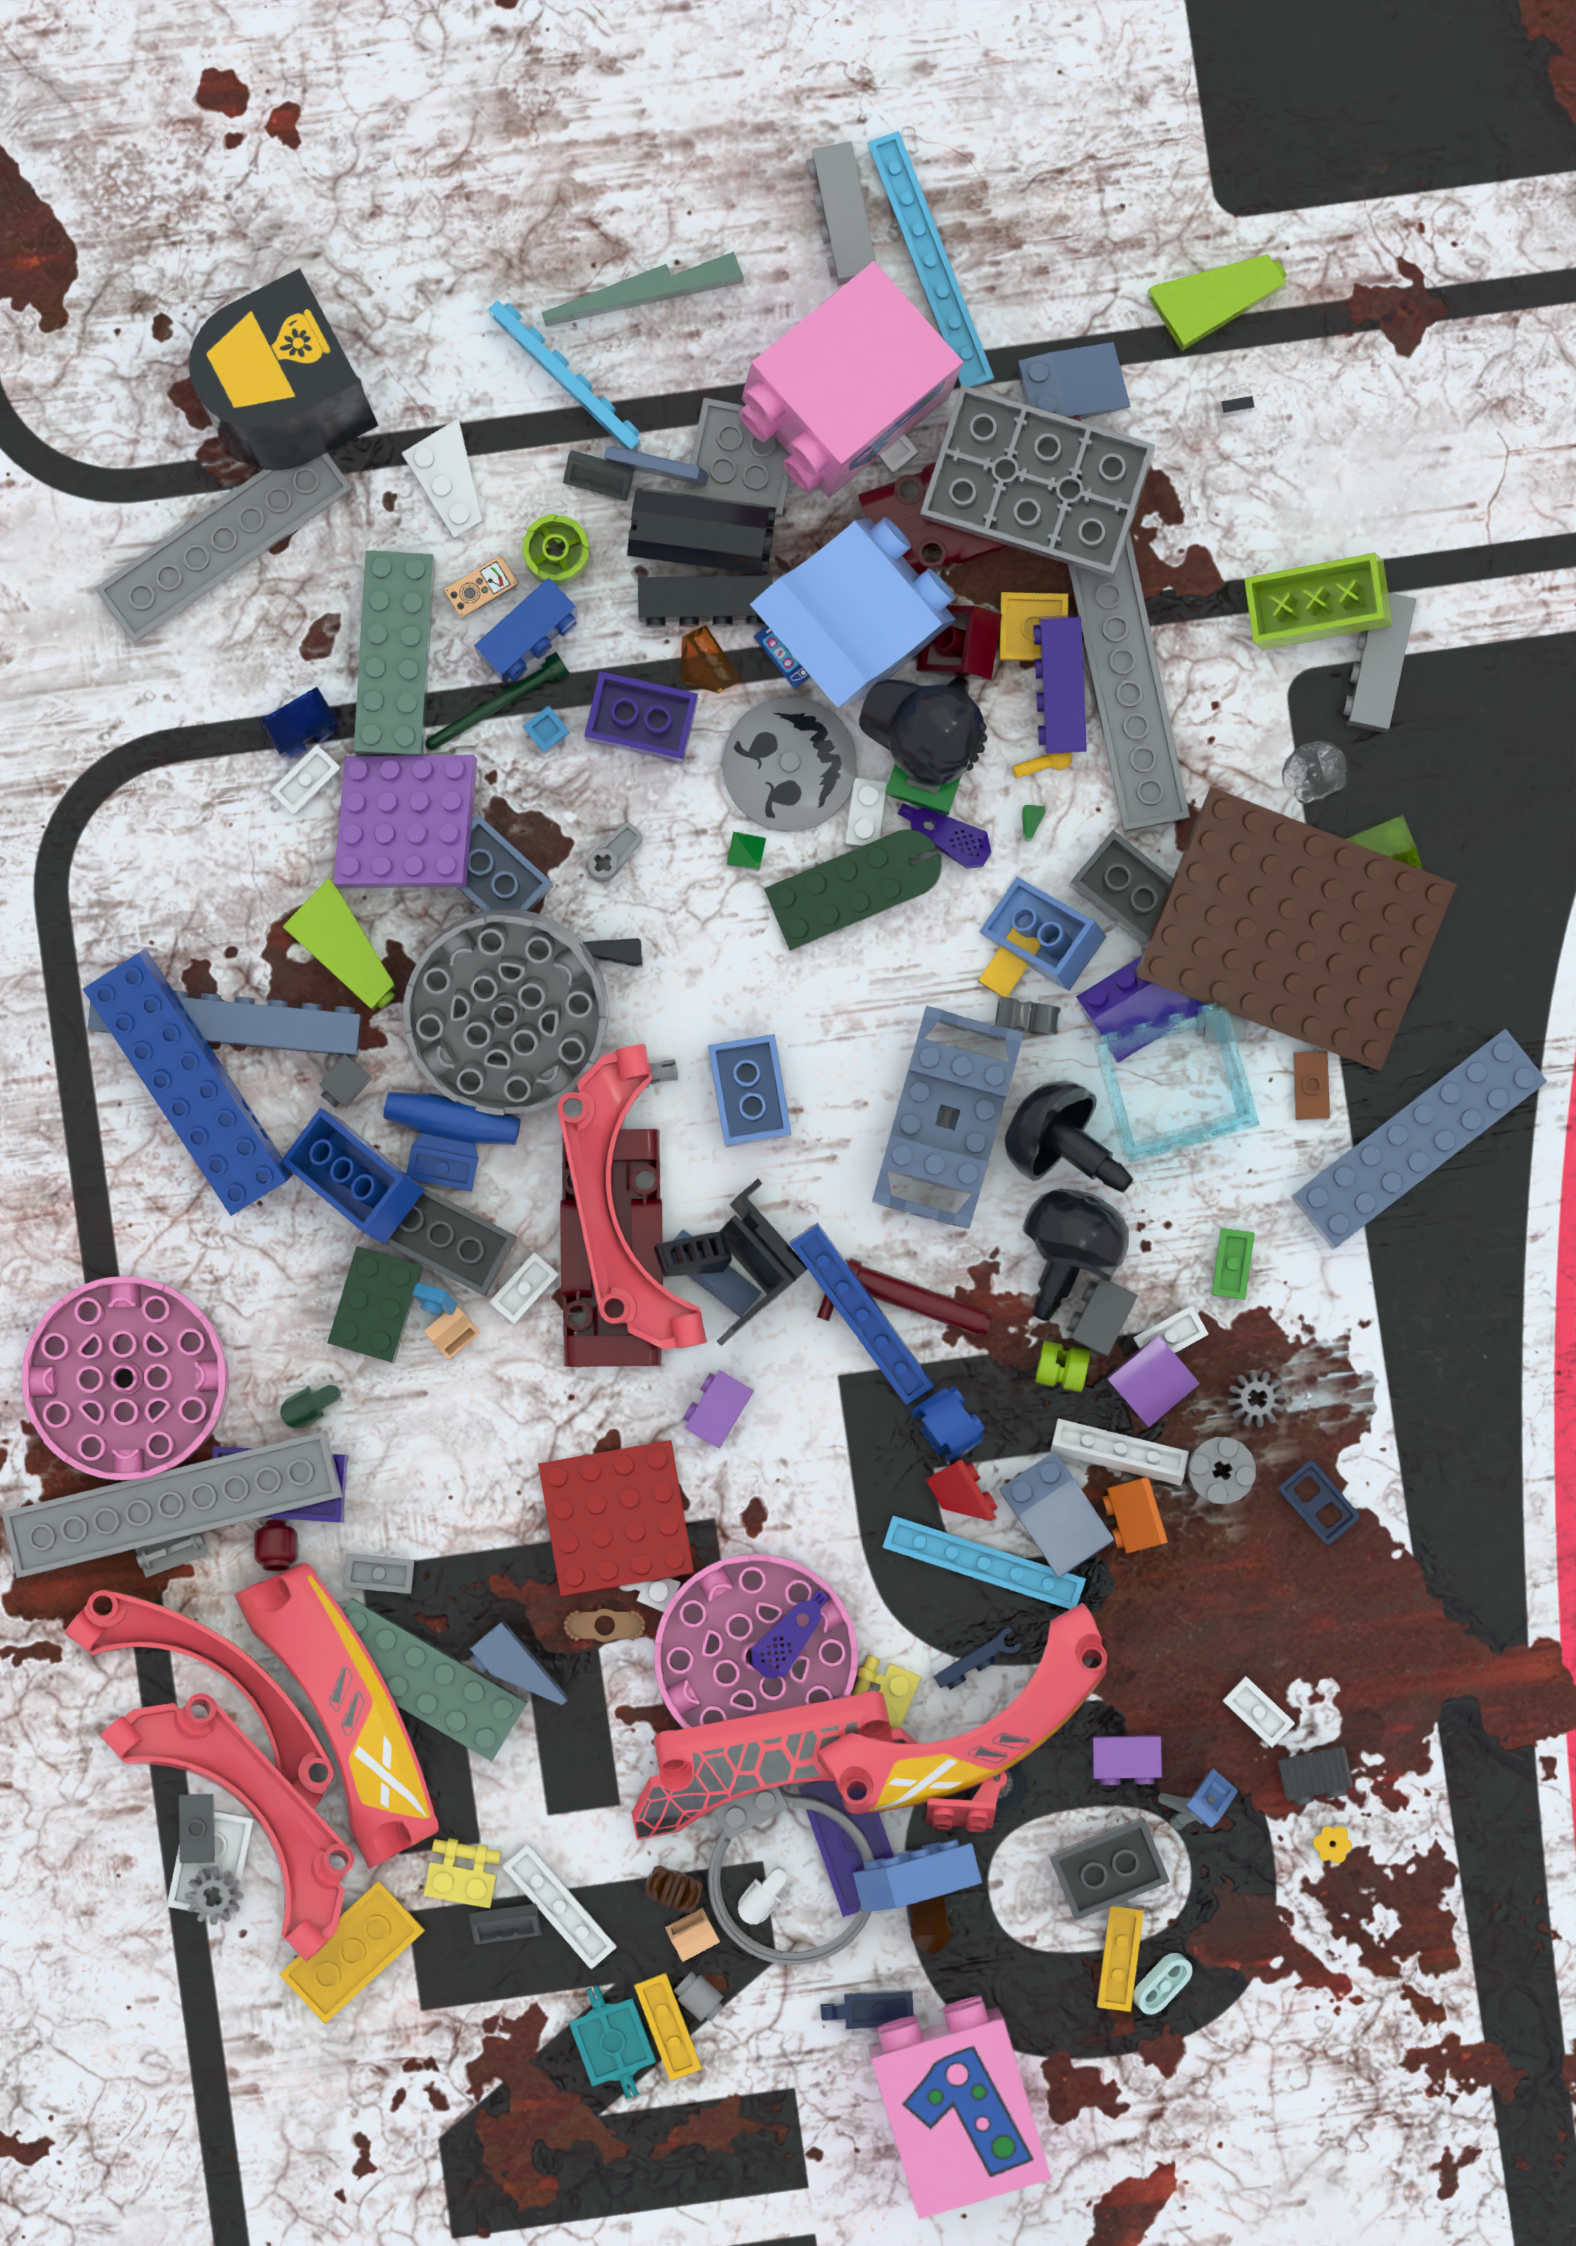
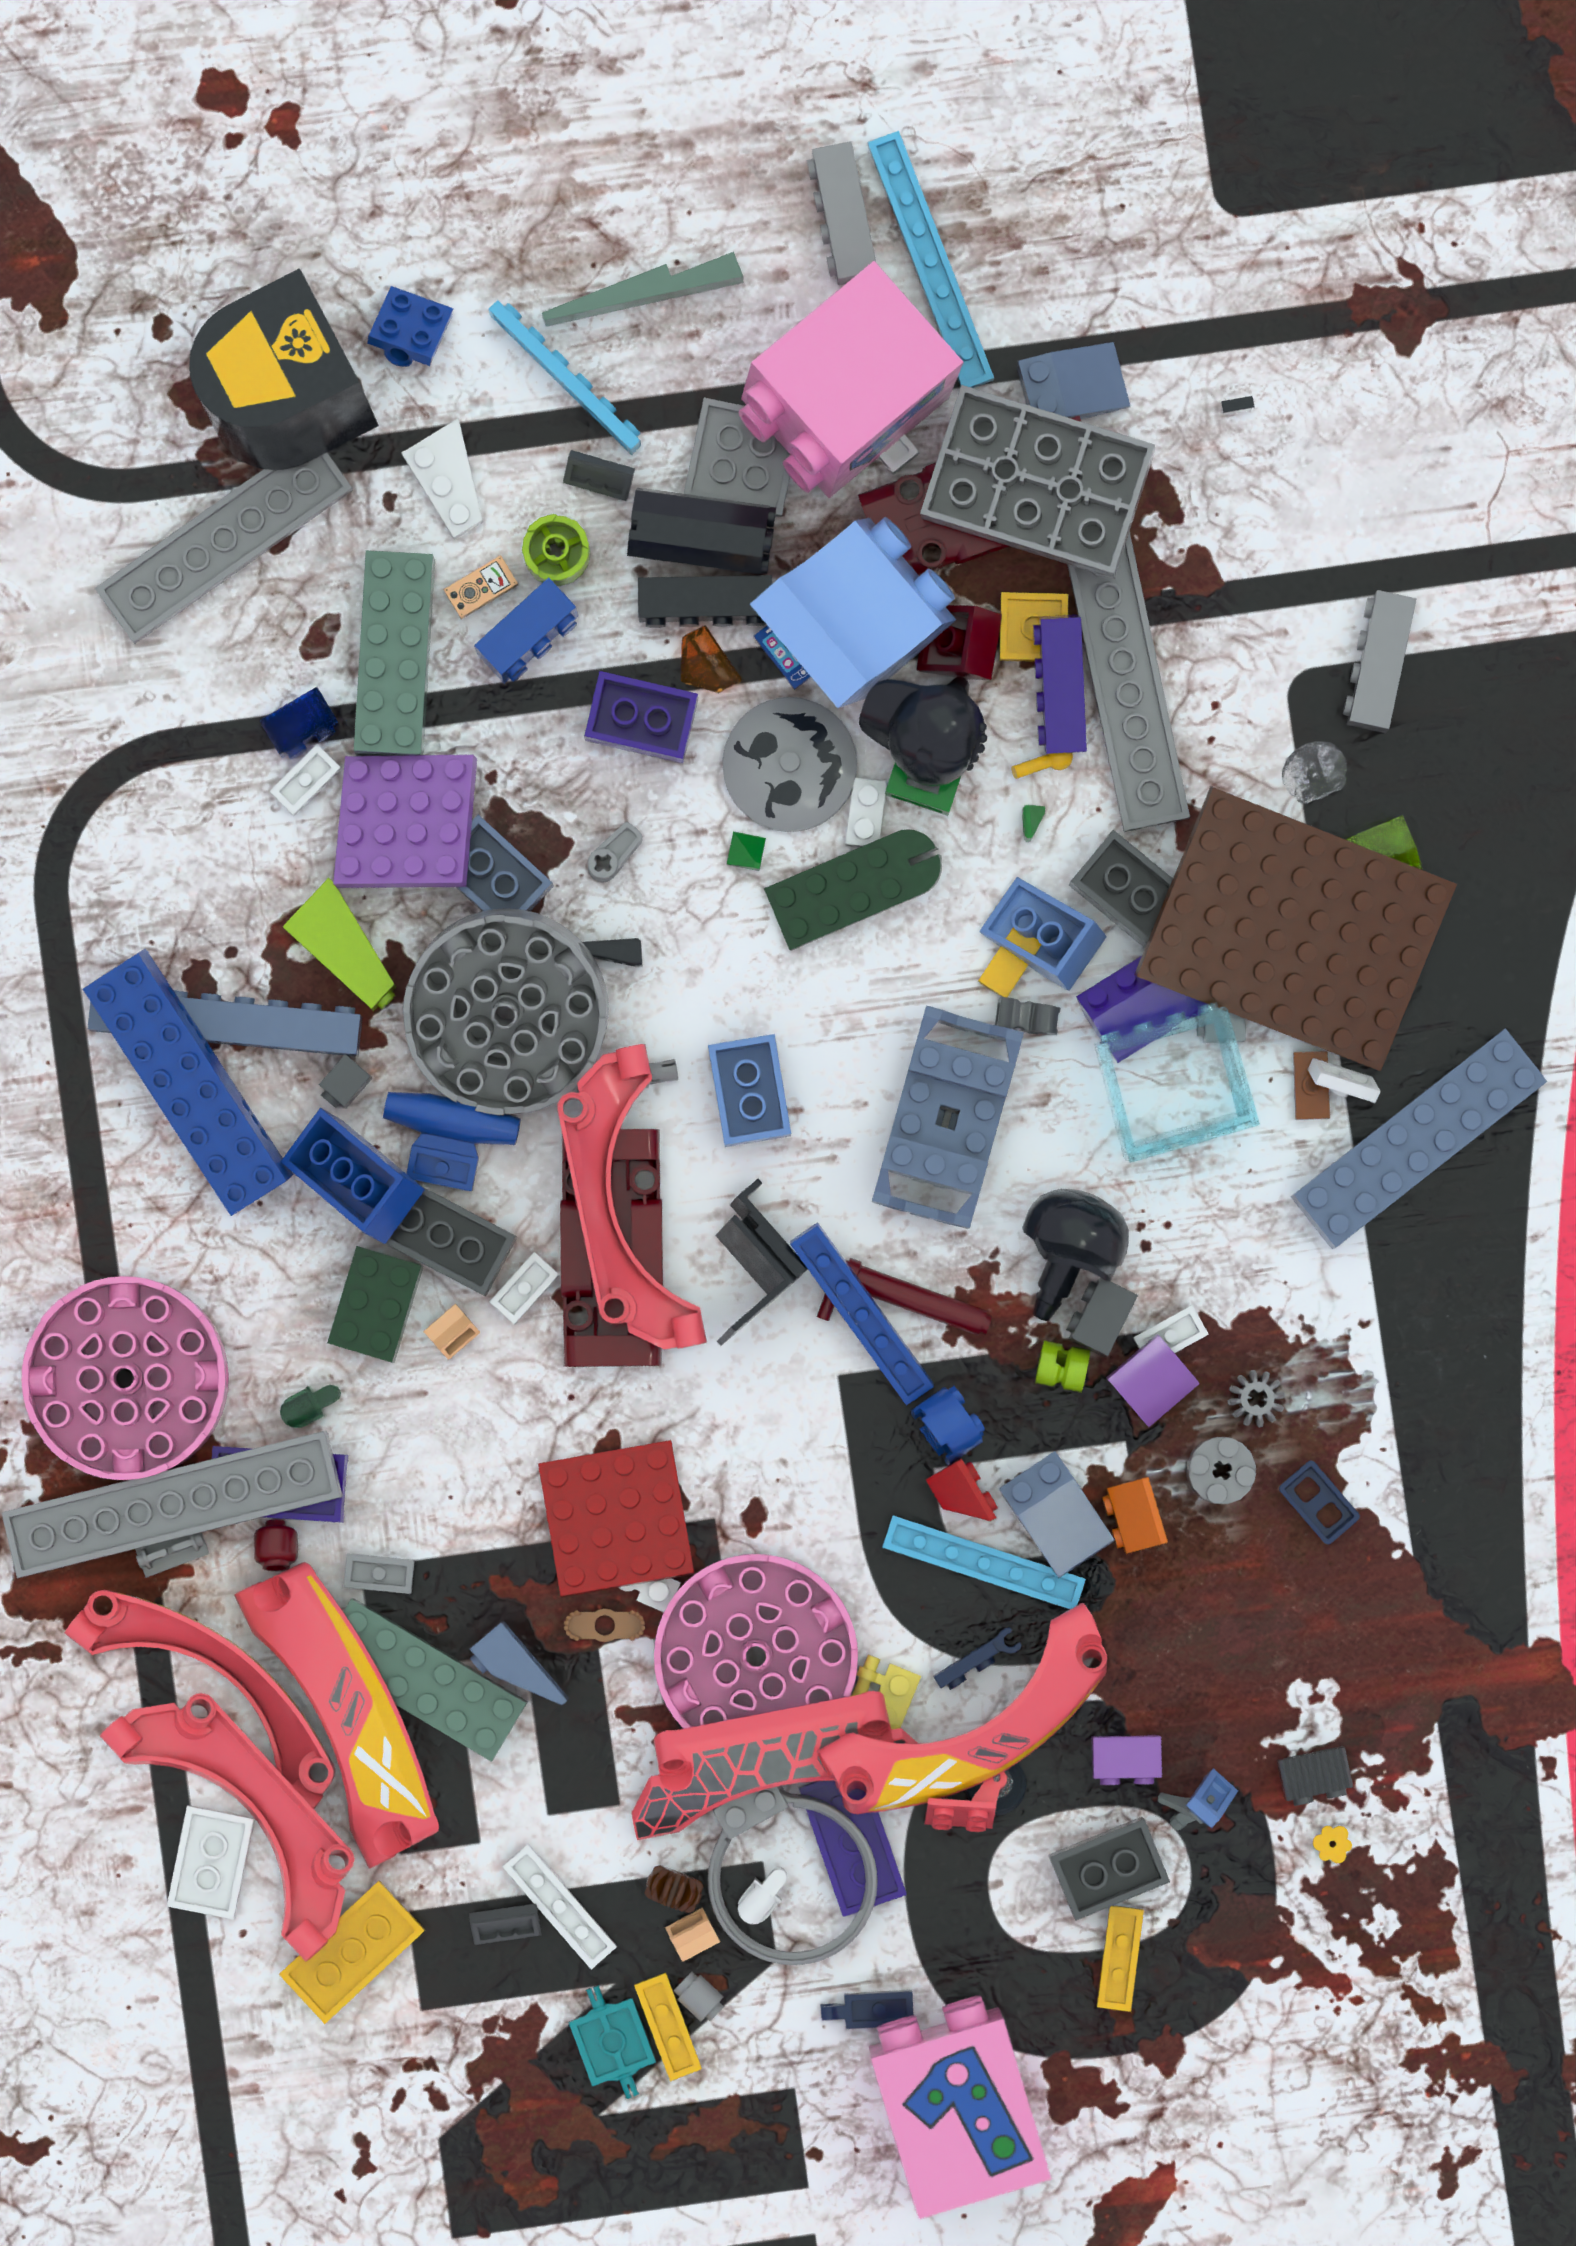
(196, 1828): dark grey plate -> none
(202, 1897): light grey gear -> none
(409, 327): none -> blue plate
(434, 1299): dark azure plate -> none
(459, 1883): light yellow plate -> none
(546, 729): dark azure plate -> none
(551, 669): dark green piece -> none
(657, 465): sand blue tile -> none
(713, 1248): black slope -> none
(718, 1408): medium lavender brick -> none
(725, 1286): sand blue tile -> none
(792, 1634): dark purple piece -> none
(916, 1875): medium blue brick -> none
(930, 1924): reddish brown tile -> none
(945, 833): dark purple piece -> none
(1051, 1127): black piece -> none
(1119, 1452): white plate -> none
(1162, 1983): light aqua plate -> none
(1210, 299): lime slope -> none
(1232, 1263): bright green plate -> none
(1258, 1711): white plate -> none
(1318, 601): lime brick -> none
(1343, 1081): none -> white plate

